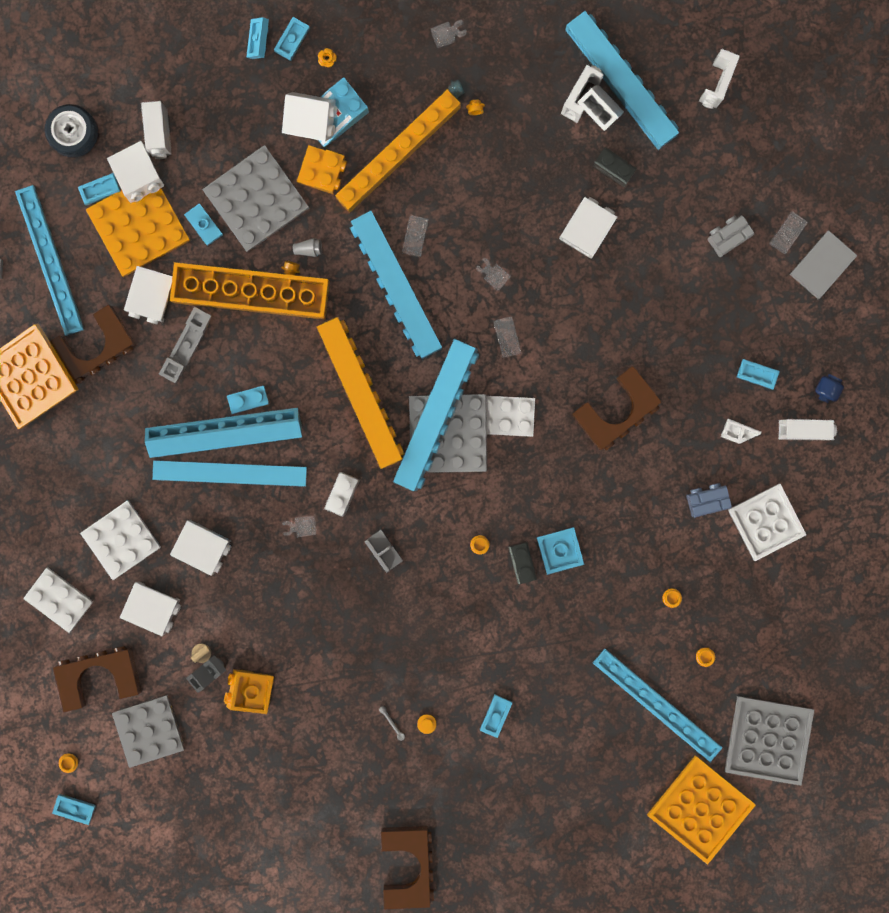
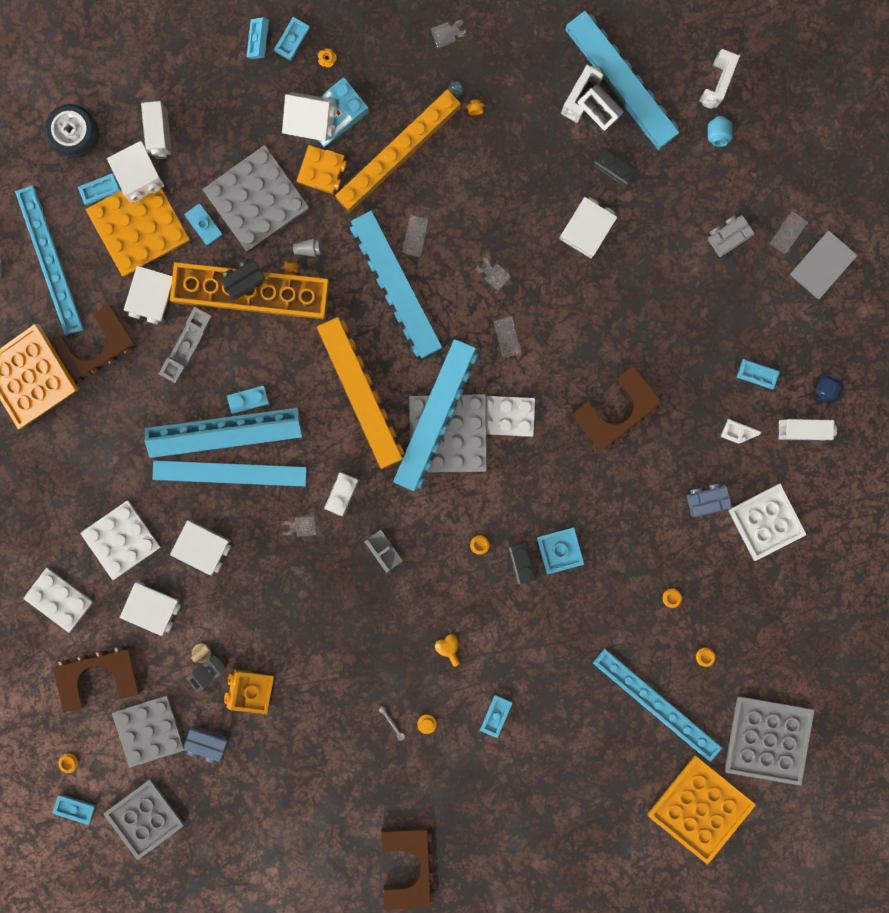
(144, 819): none -> light grey plate
(205, 744): none -> sand blue brick
(242, 279): none -> pearl dark grey brick
(448, 648): none -> light orange rock
(720, 131): none -> medium azure head

